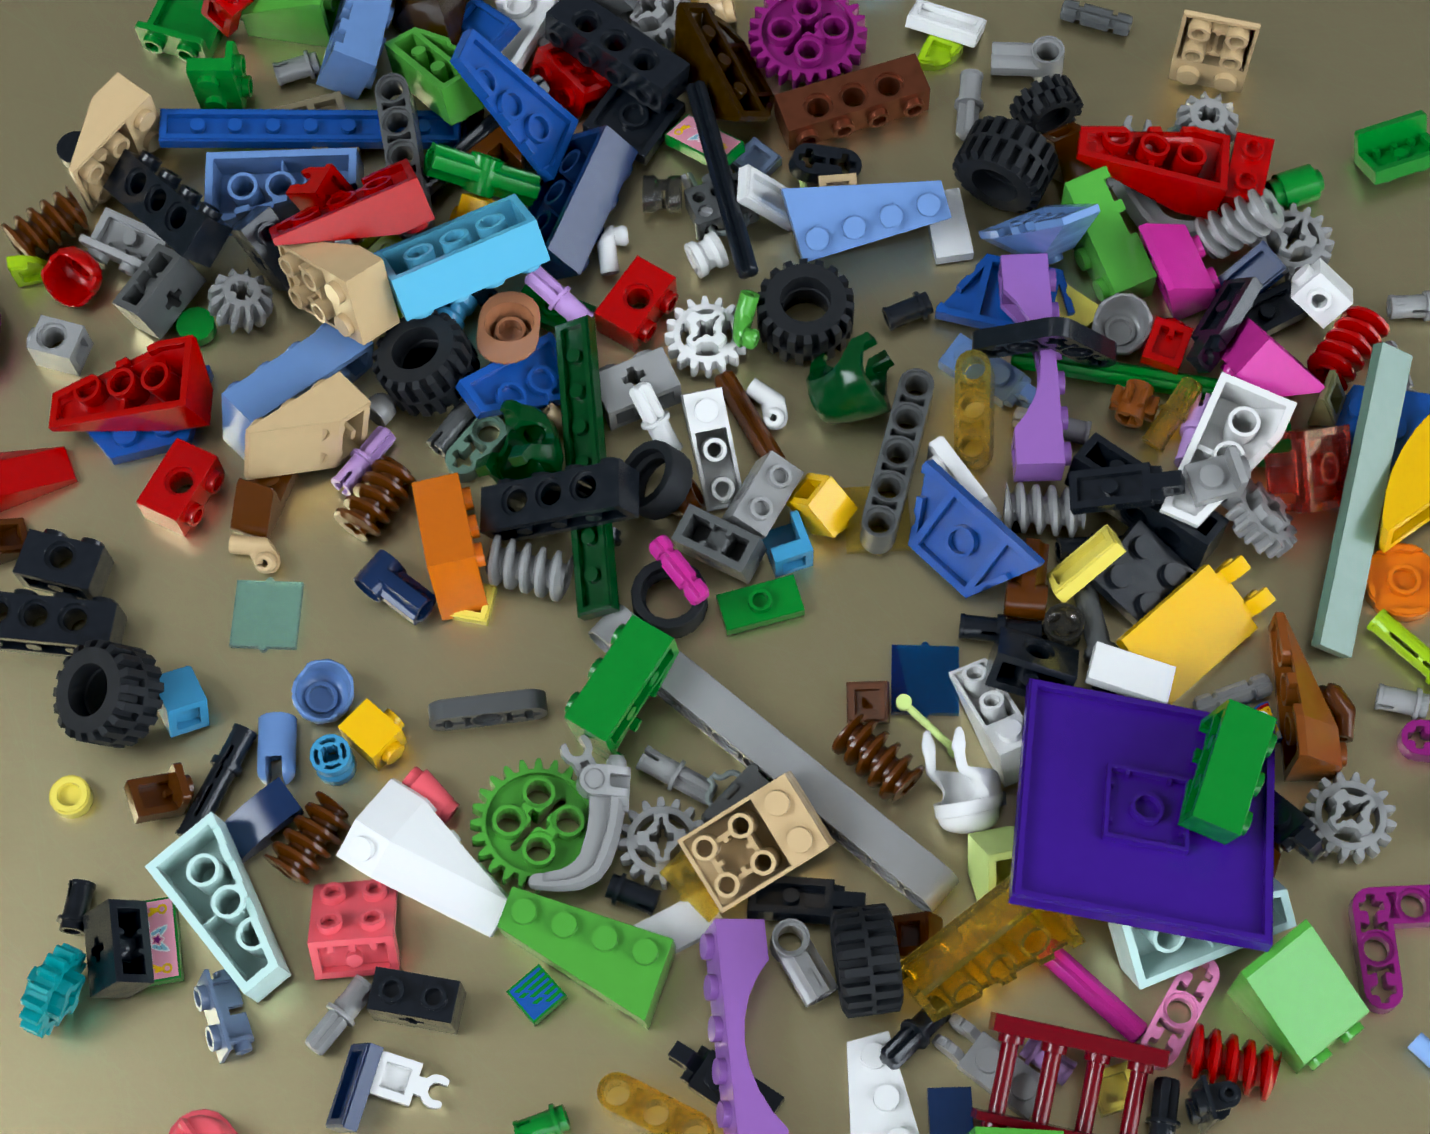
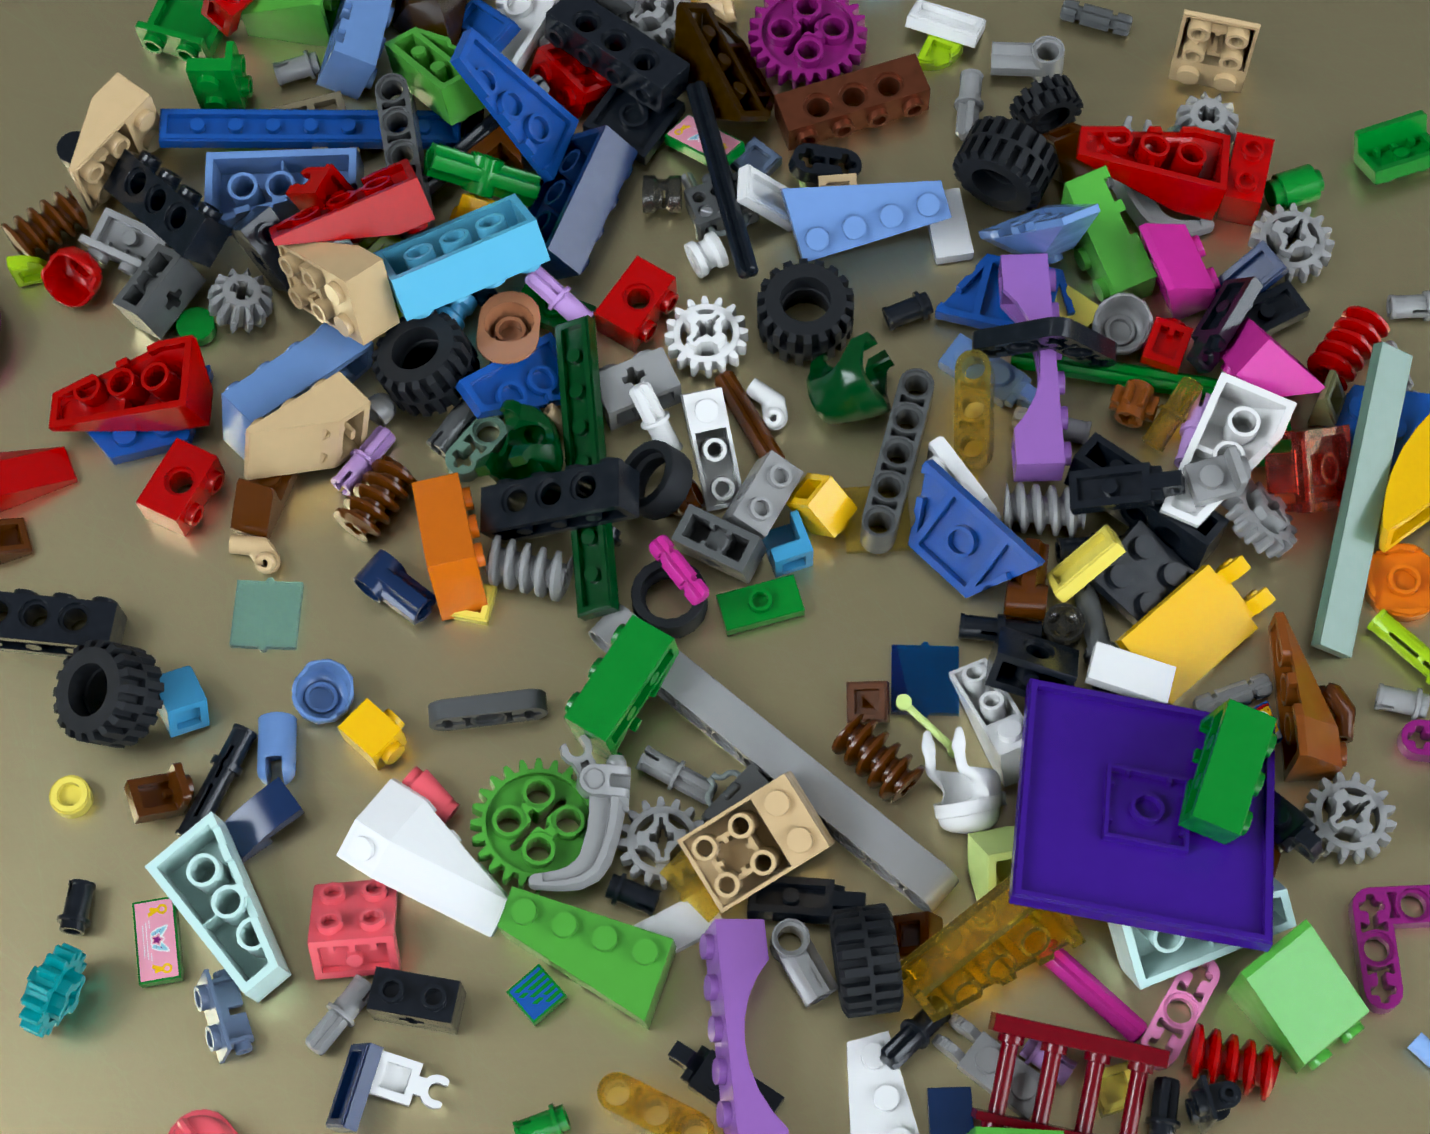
(44, 552): black brick -> none
(69, 355): light grey brick -> none
(118, 948): black brick -> none
(310, 839): reddish brown piece -> none
(338, 767): dark azure wheel -> none
(607, 250): white arm -> none
(743, 317): bright green arm -> none
(1239, 225): light grey piece -> none
(1321, 292): white brick -> none

